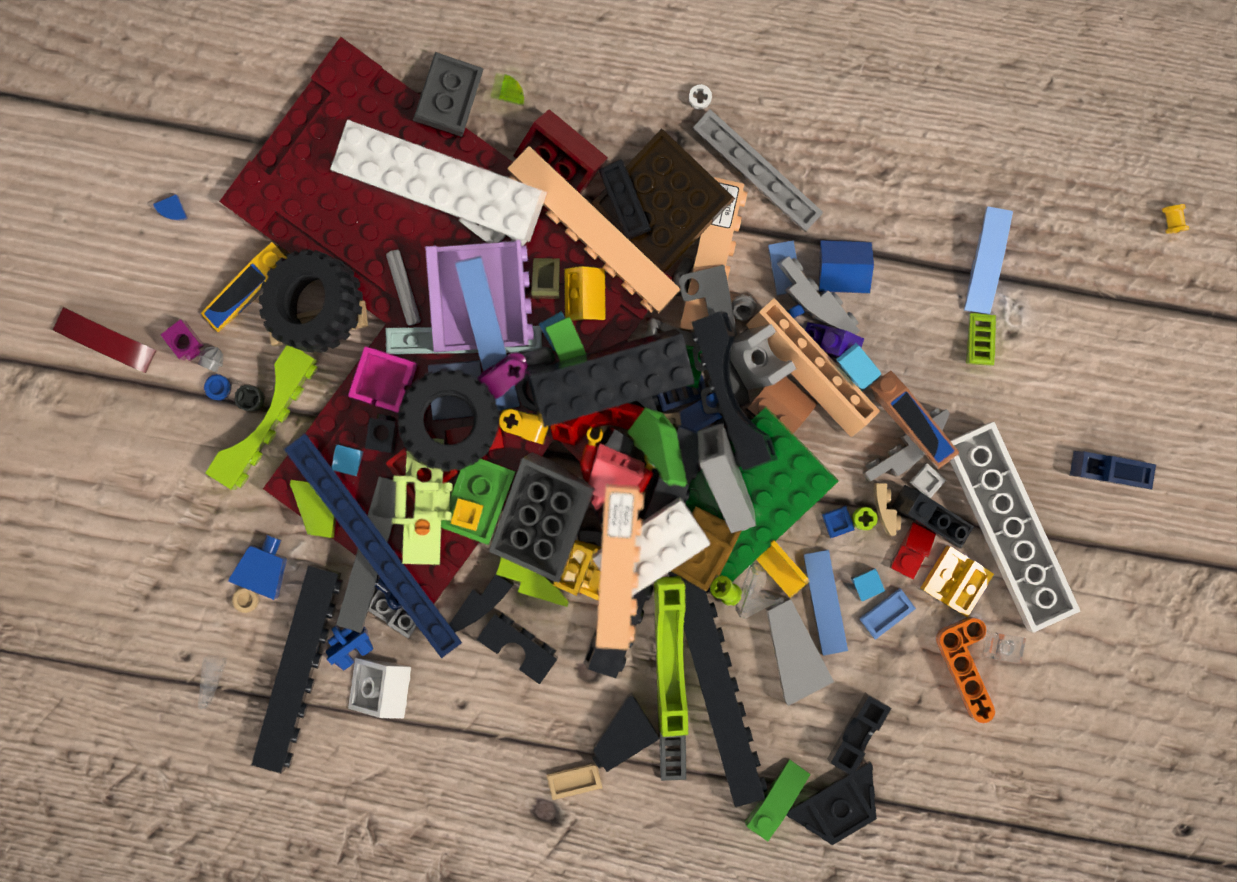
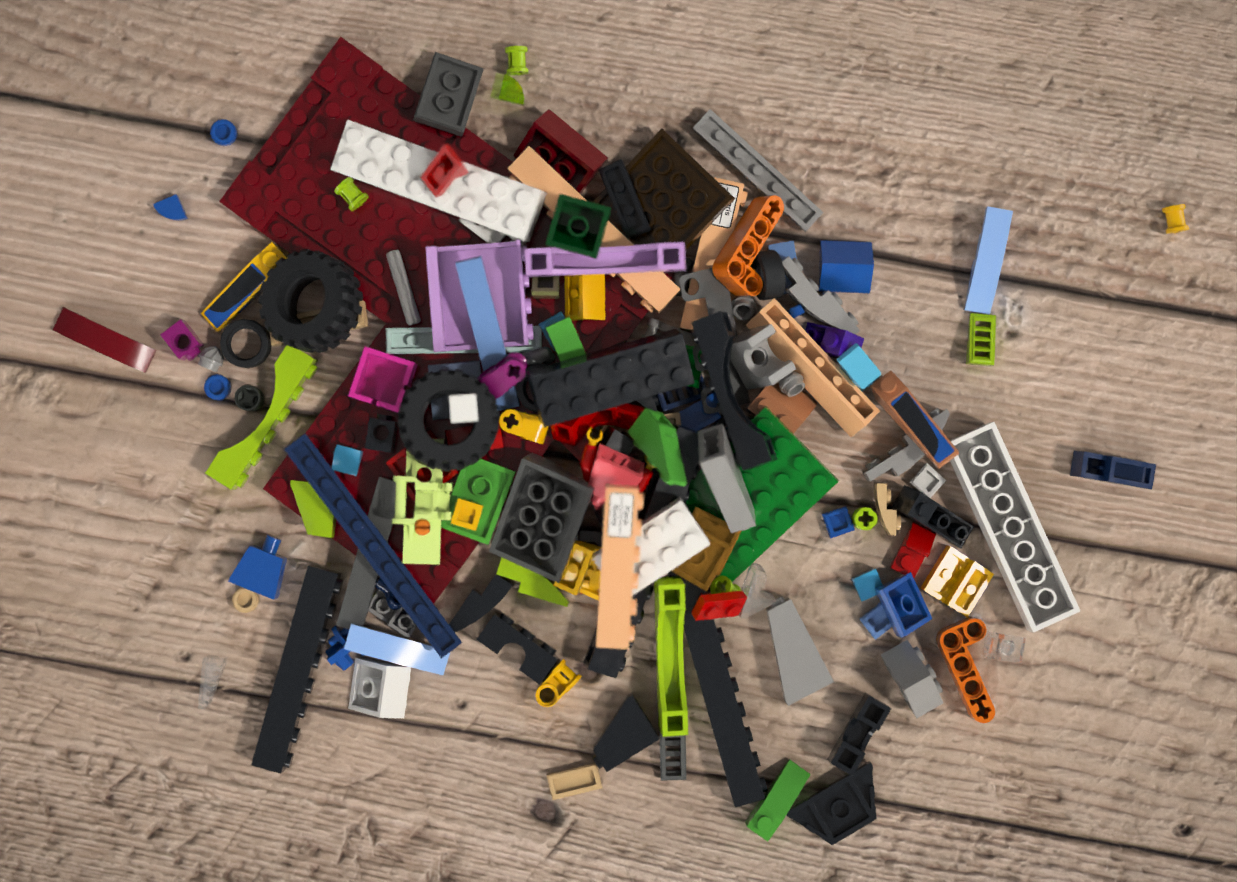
(223, 132): none -> blue tile
(226, 339): none -> black tyre
(351, 193): none -> lime bush
(395, 649): none -> light blue slope
(443, 171): none -> red slope
(463, 408): none -> white tile
(516, 60): none -> lime bush
(557, 683): none -> yellow piece
(578, 226): none -> dark green slope
(610, 260): none -> lavender arch
(706, 92): white bush -> none
(719, 605): none -> red plate
(740, 250): none -> orange beam
(771, 270): none -> black tyre
(782, 569): yellow panel -> none
(792, 384): none -> light grey plate
(825, 602): medium blue tile -> none
(903, 605): none -> blue slope
(913, 678): none -> light grey brick

